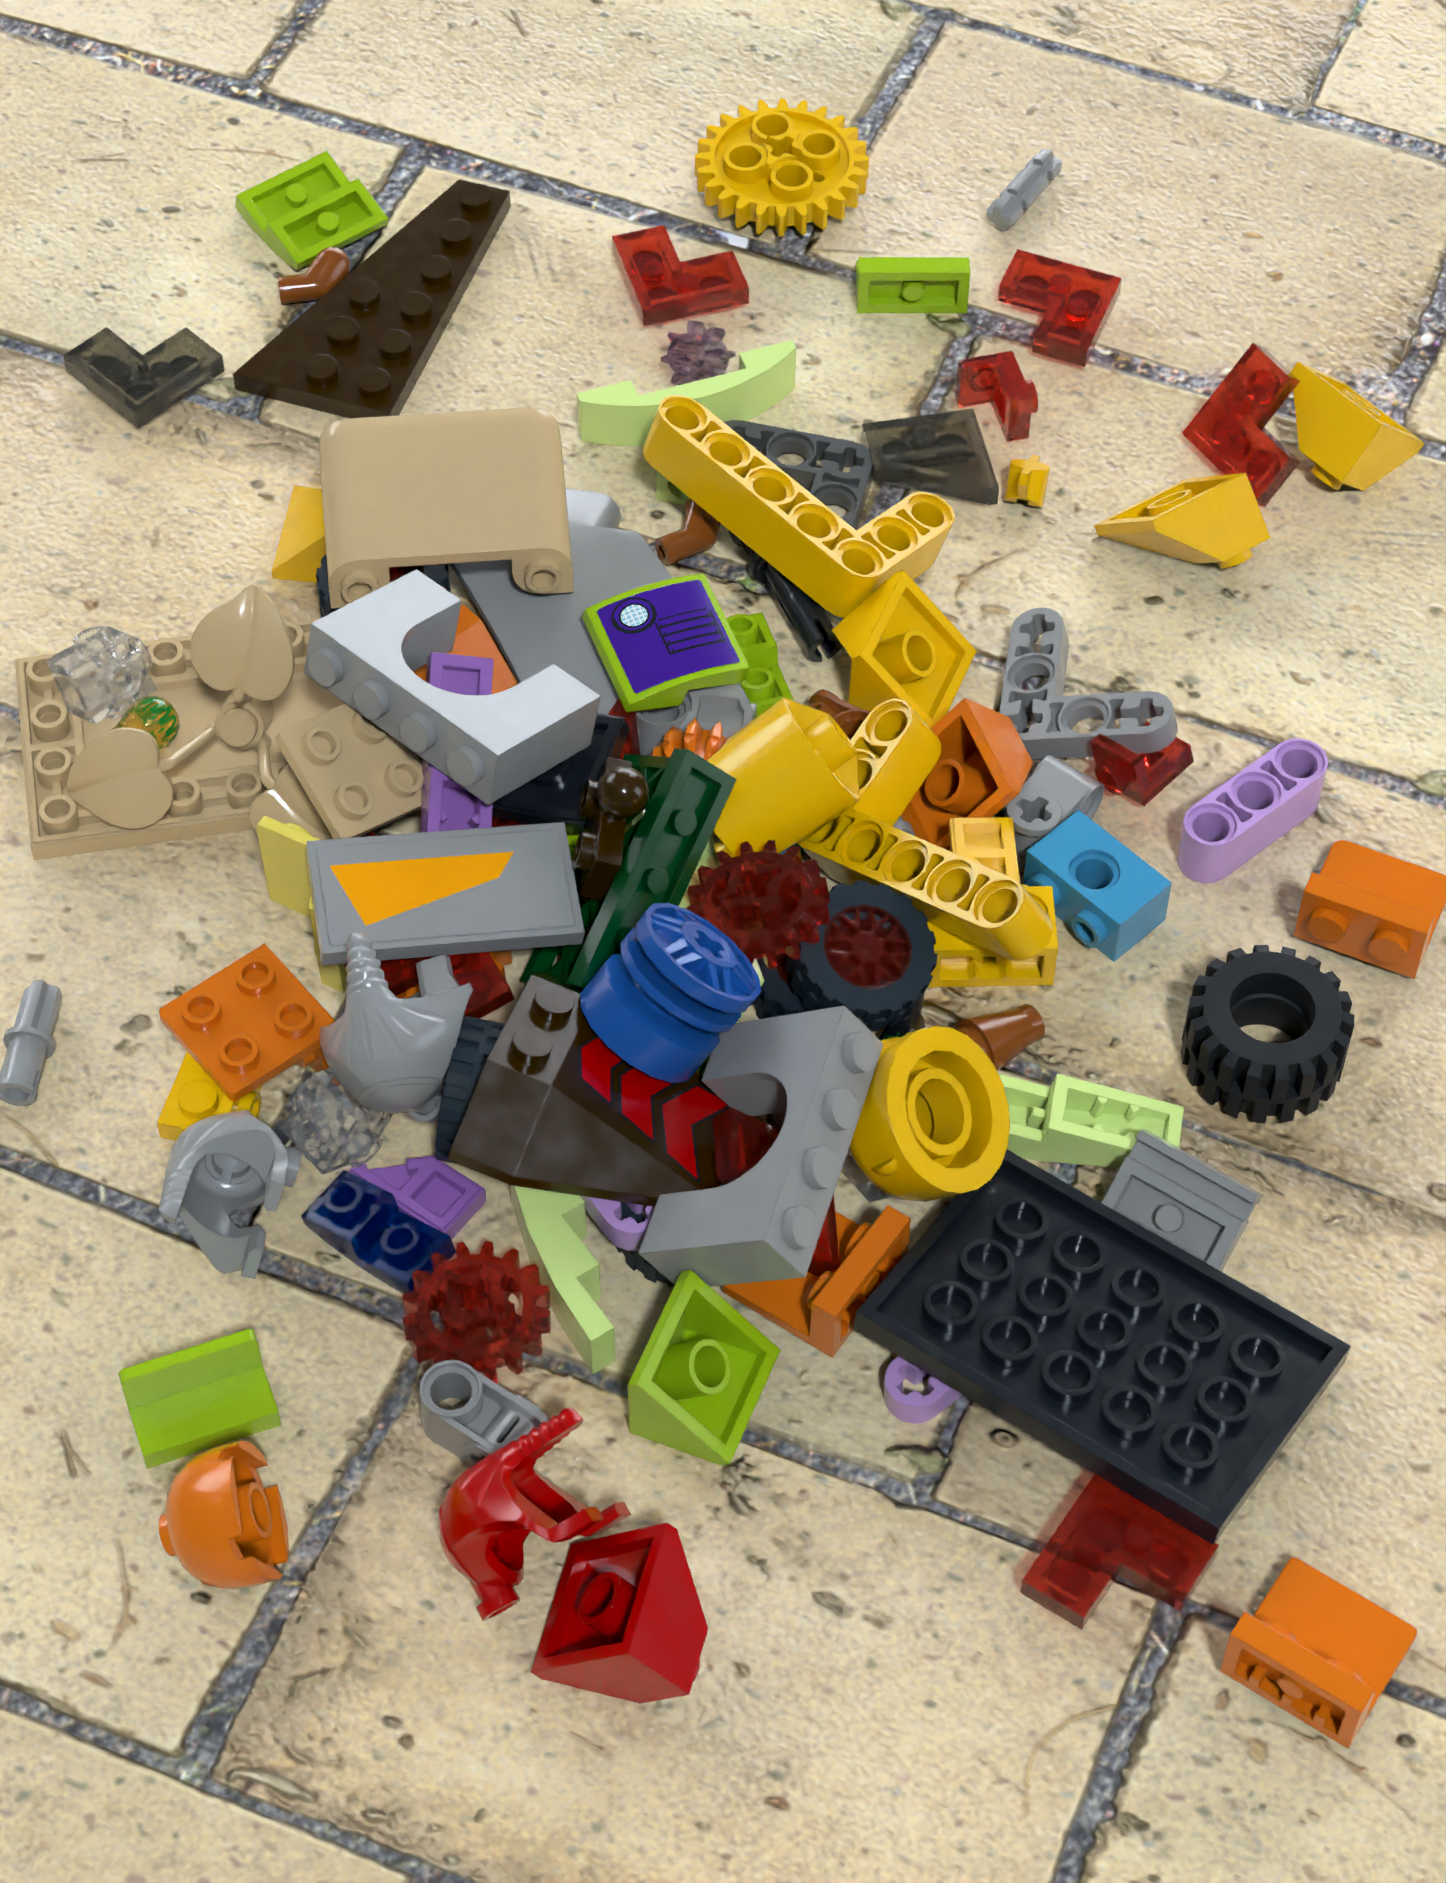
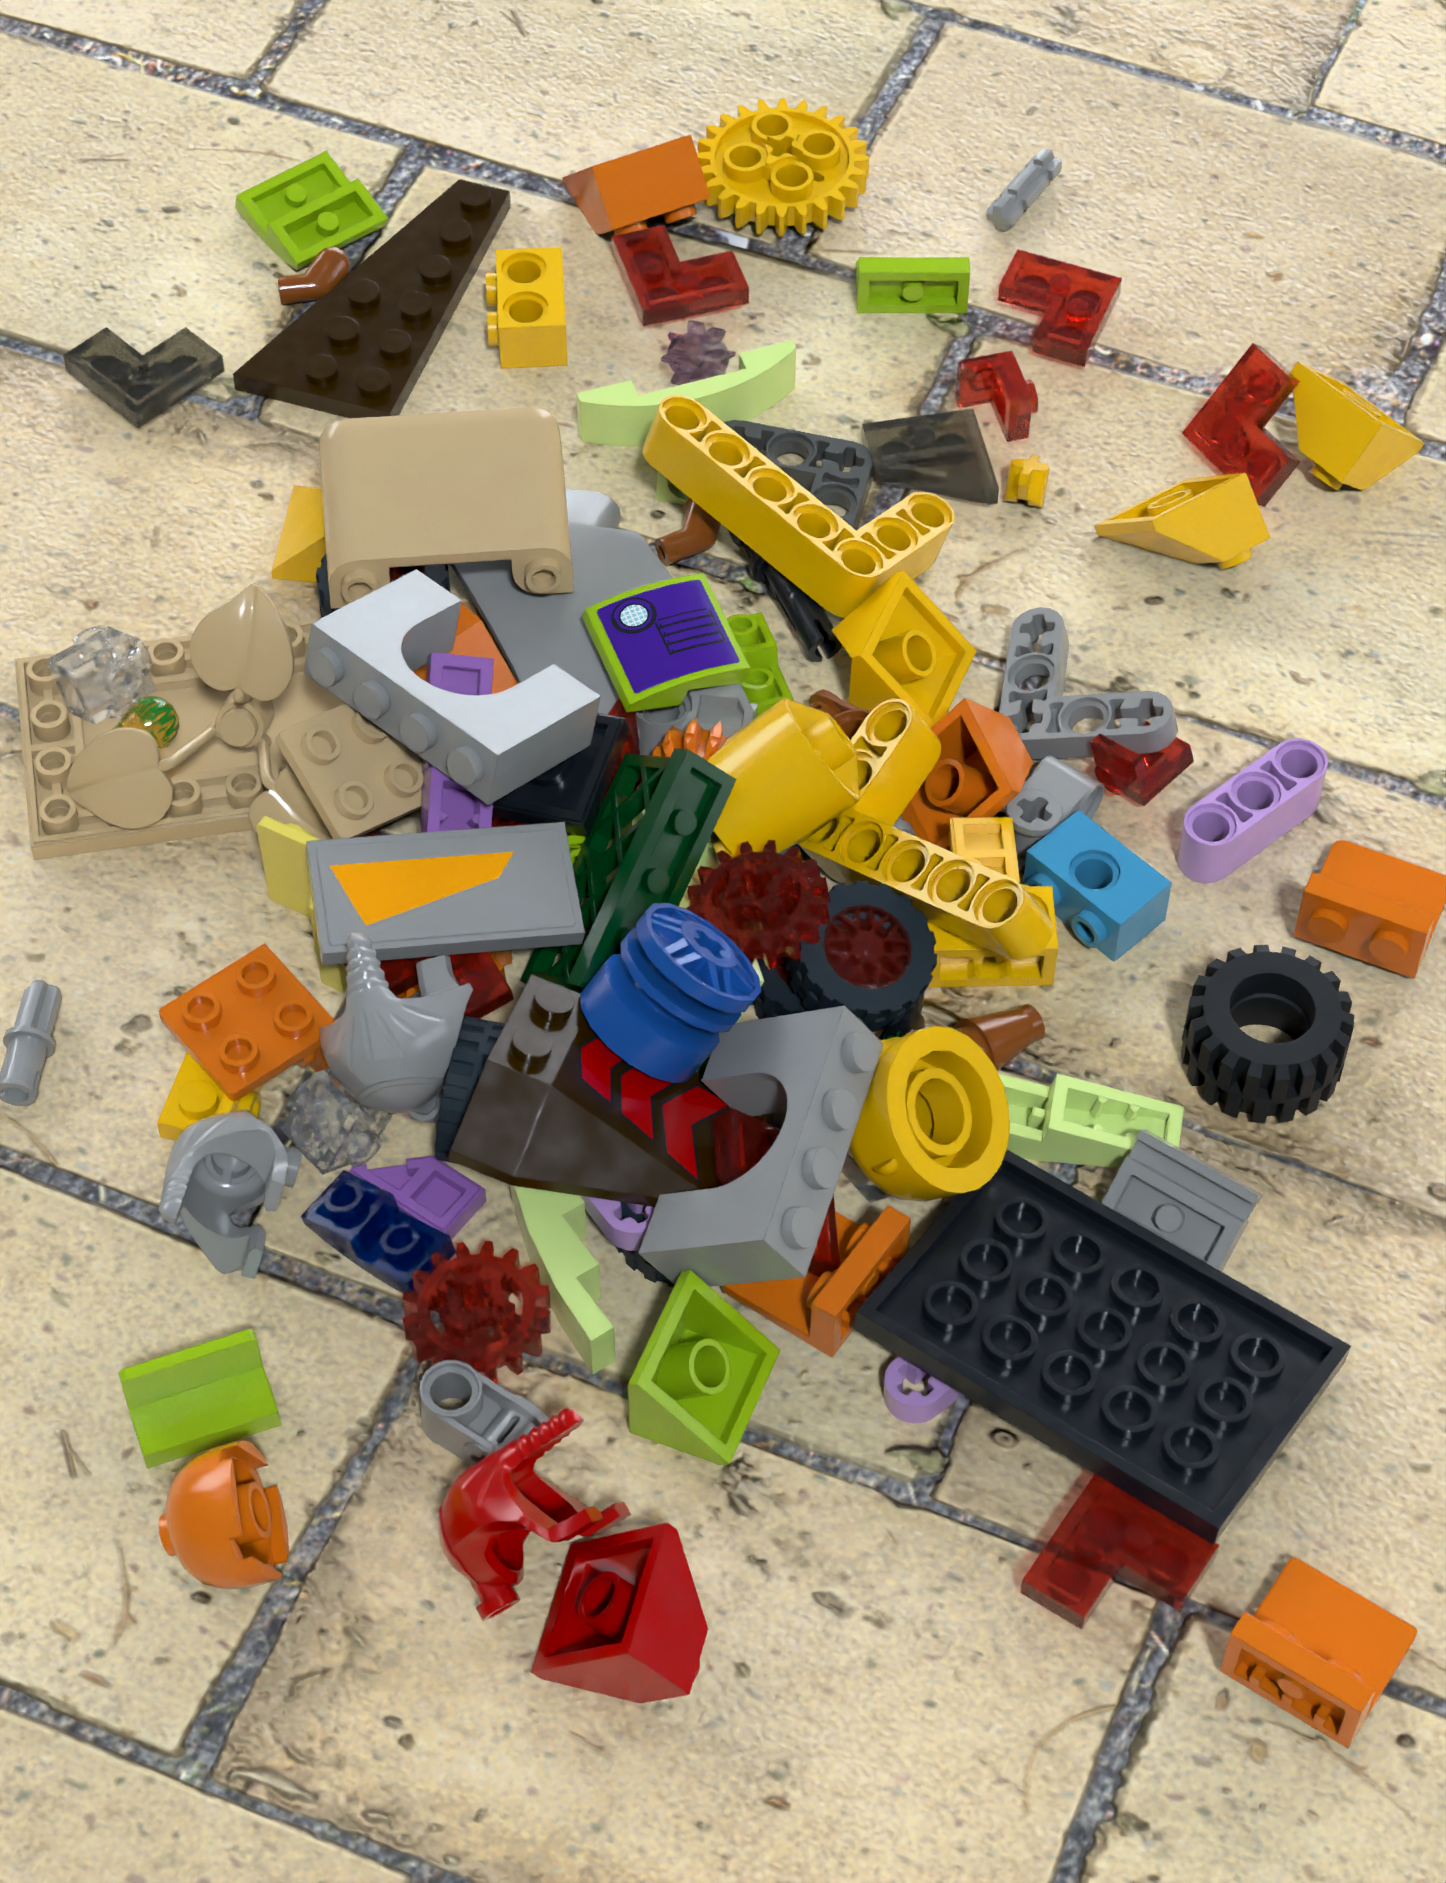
(530, 307): none -> yellow brick
(606, 802): dark brown plate -> none
(639, 187): none -> orange slope

